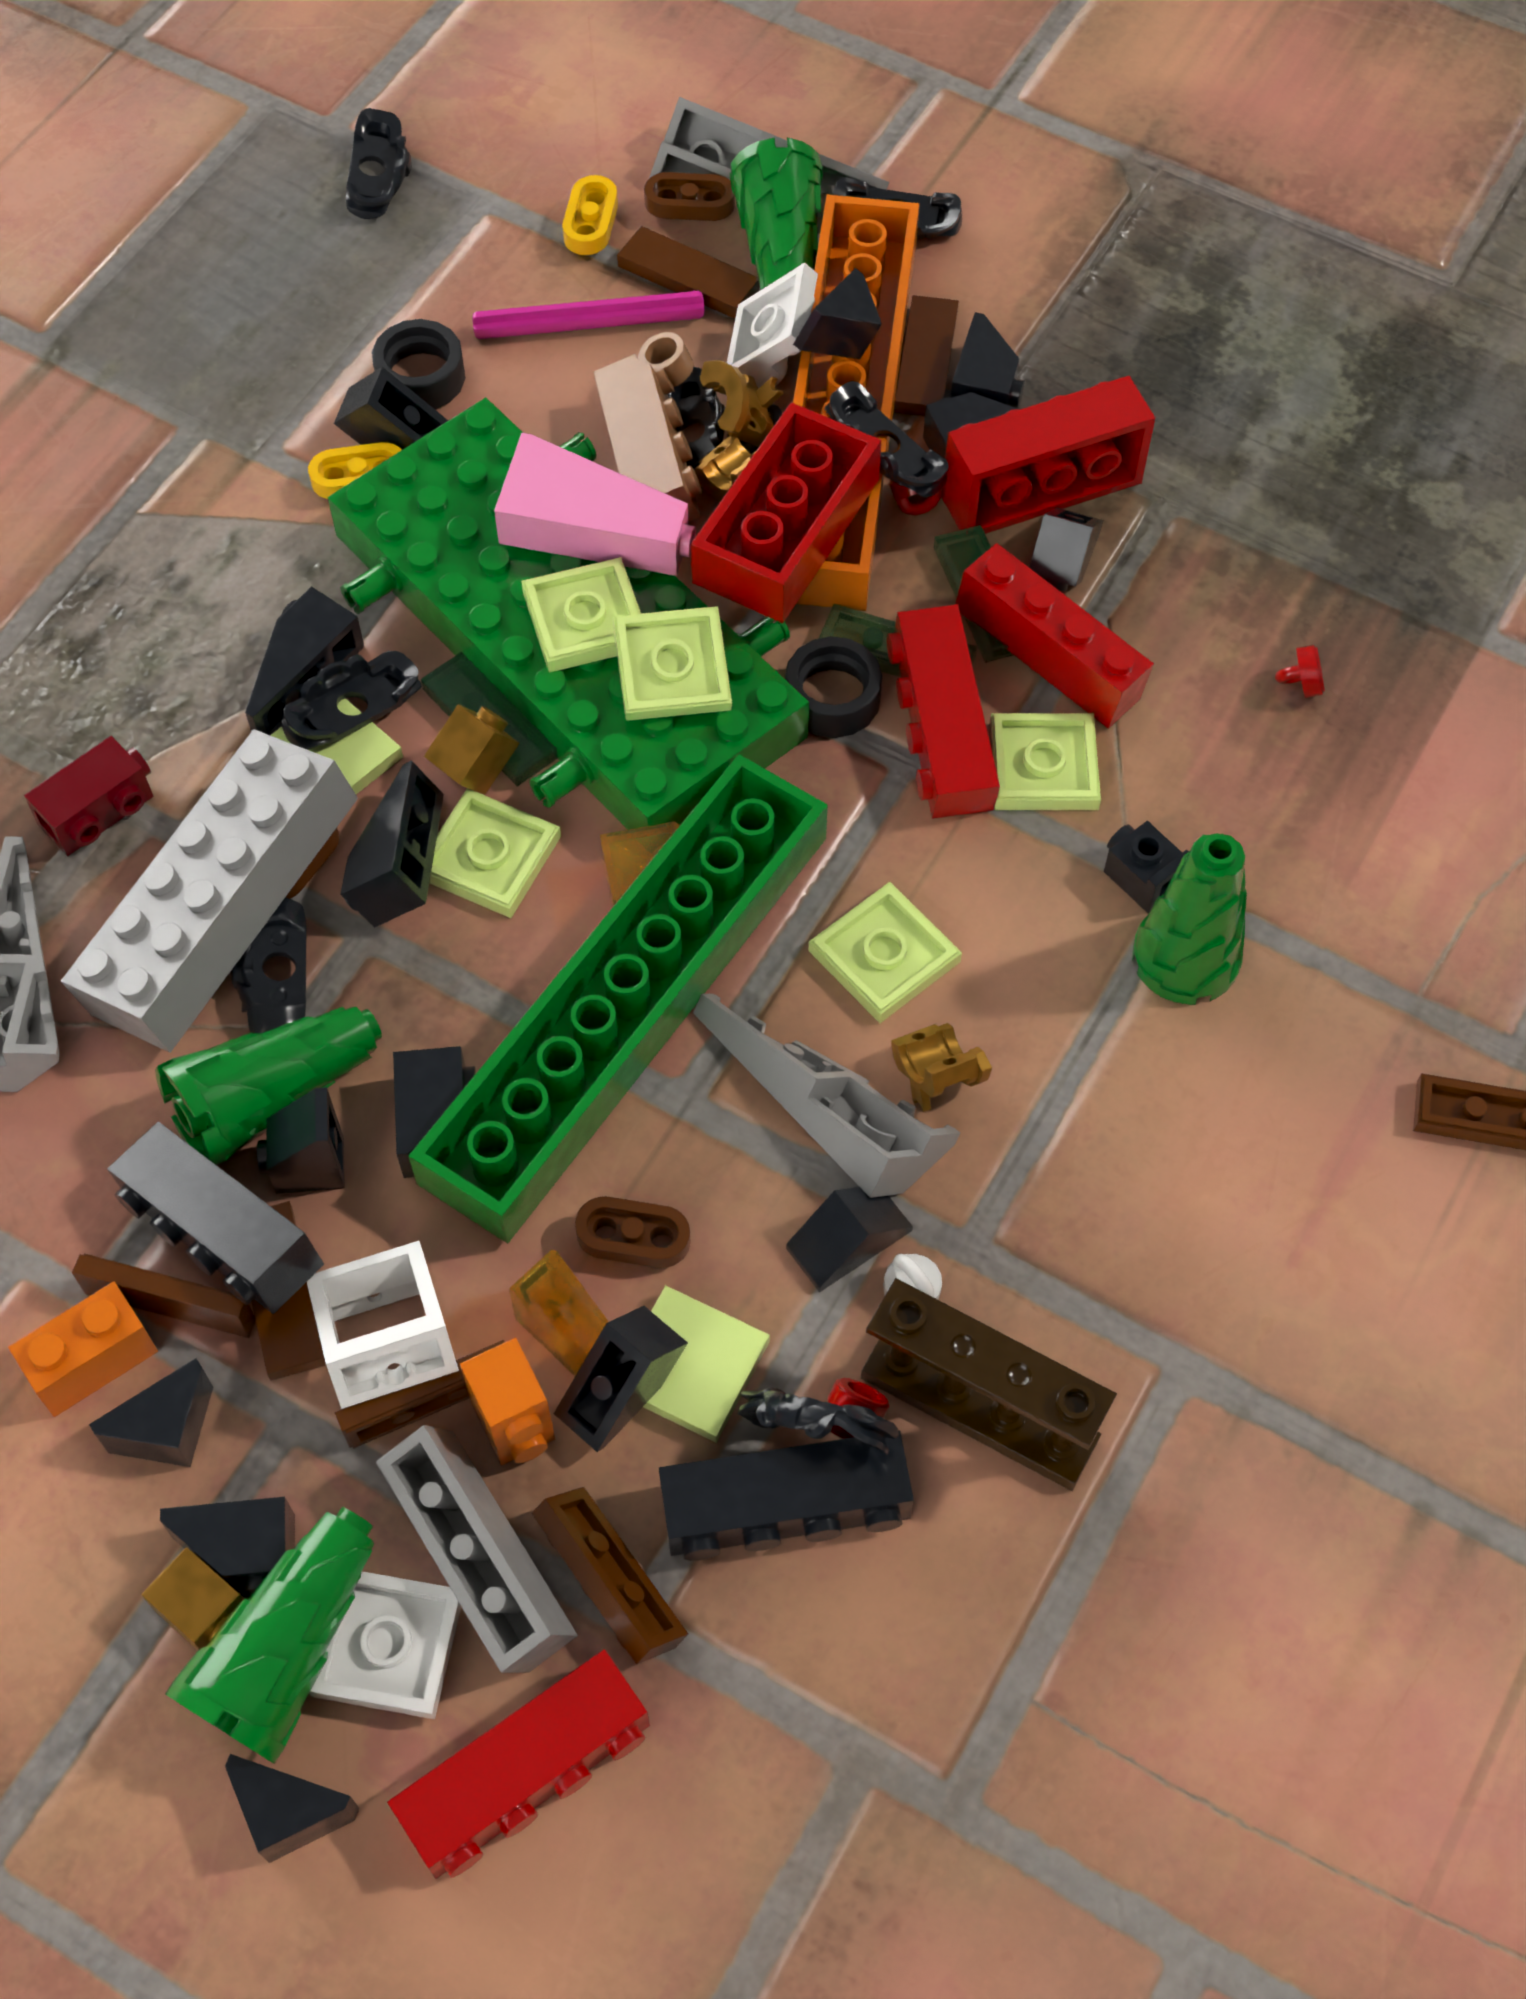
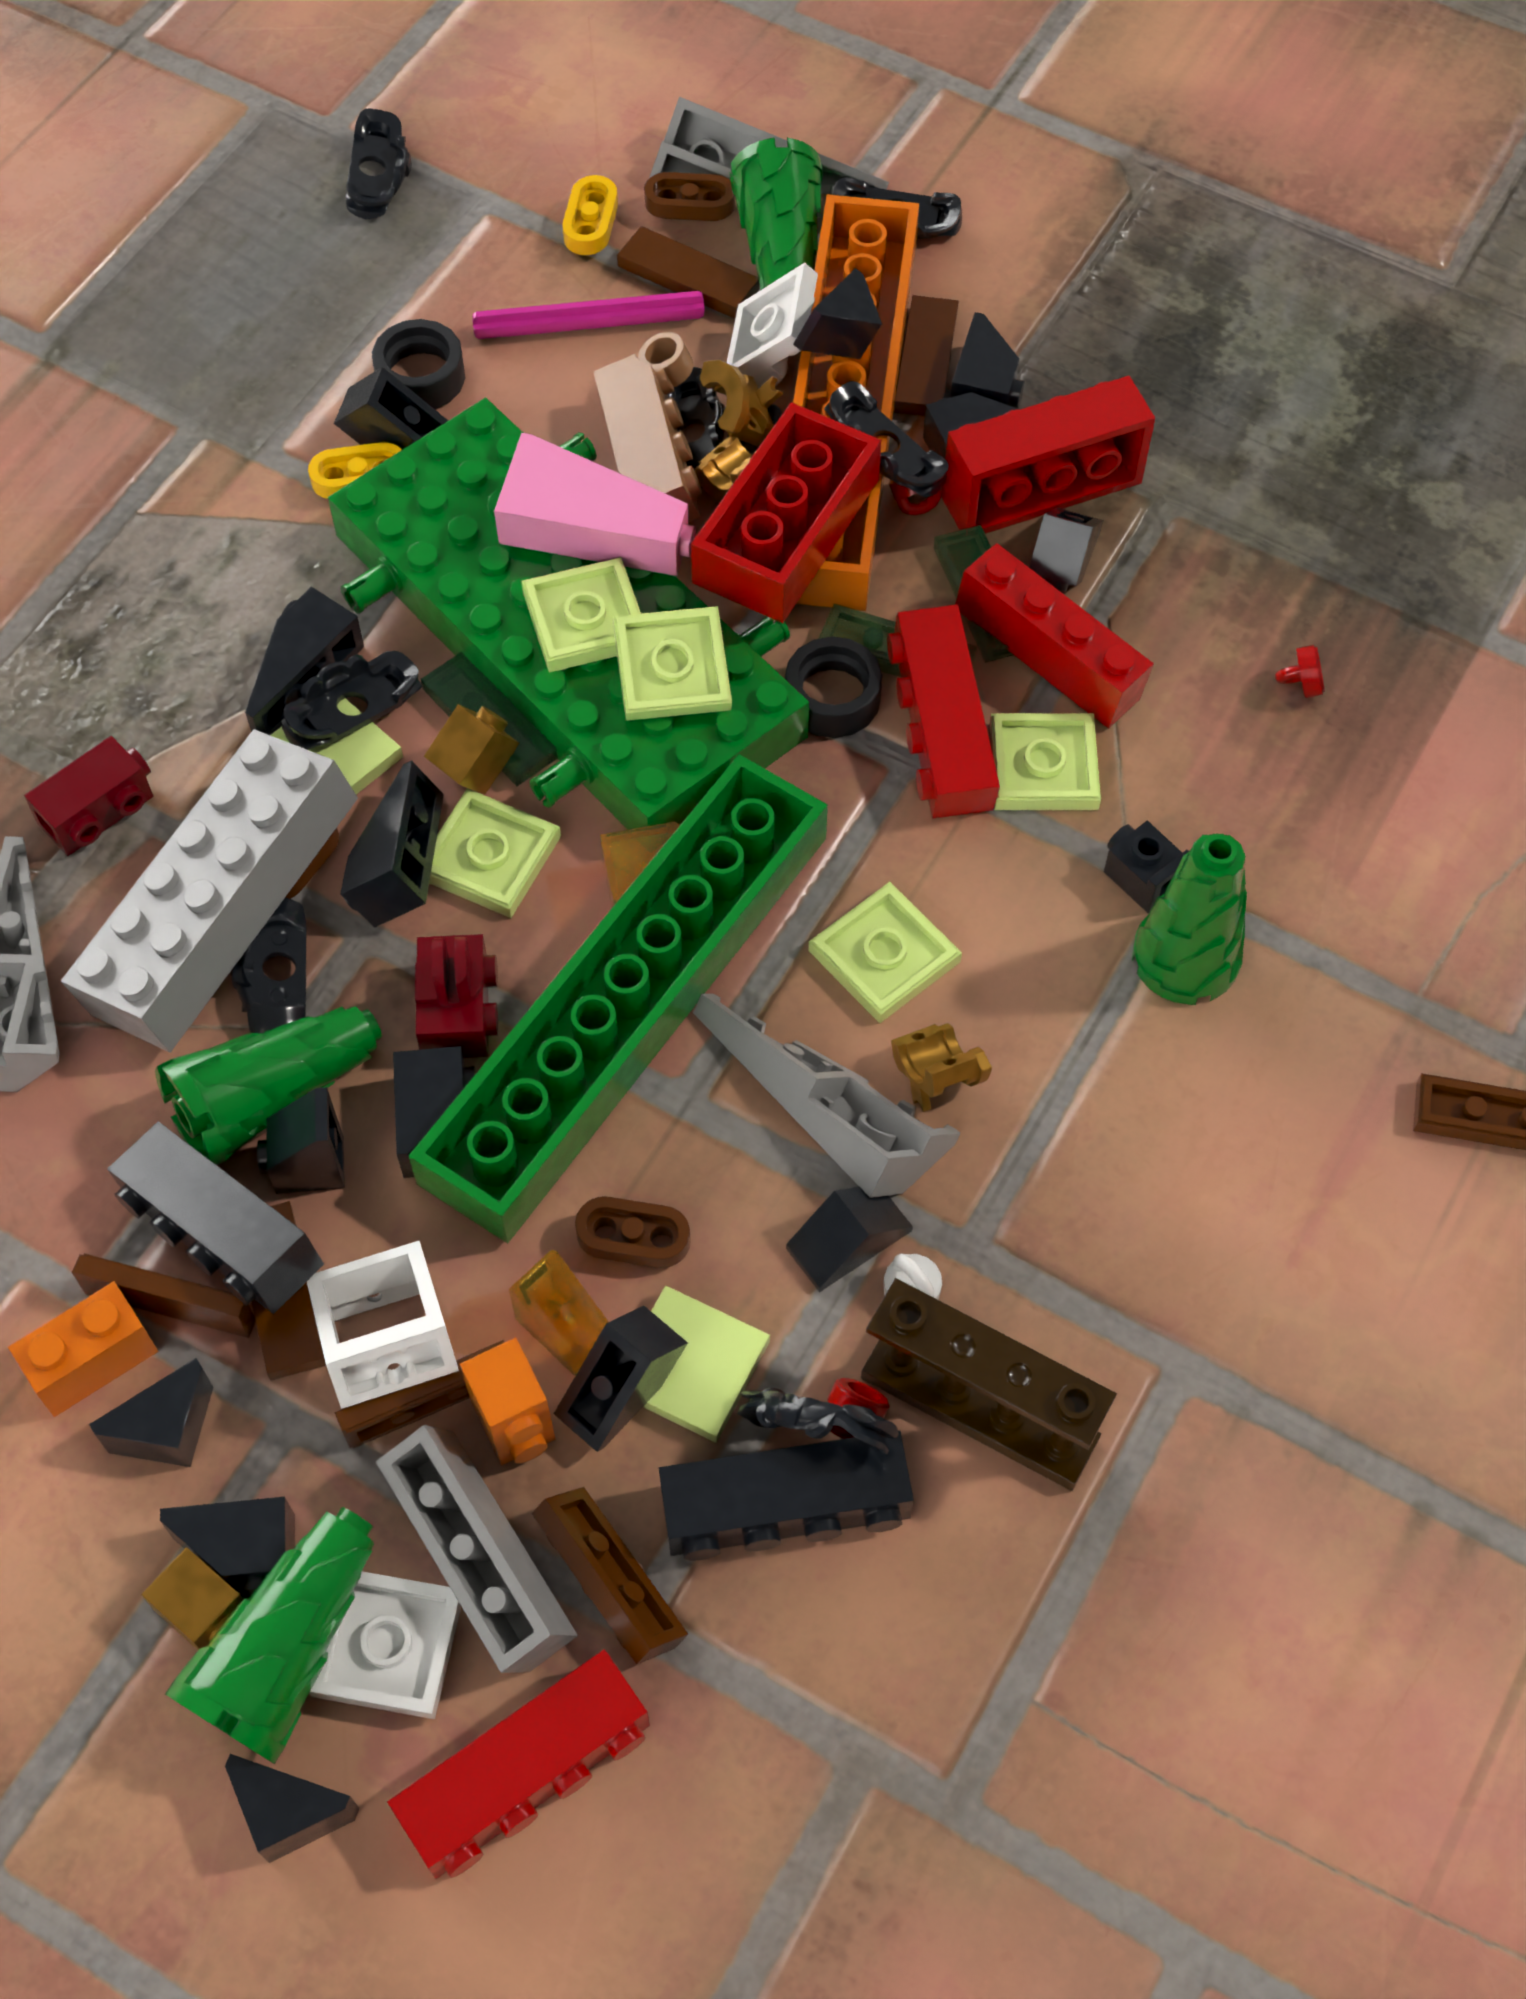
(453, 994): none -> dark red brick

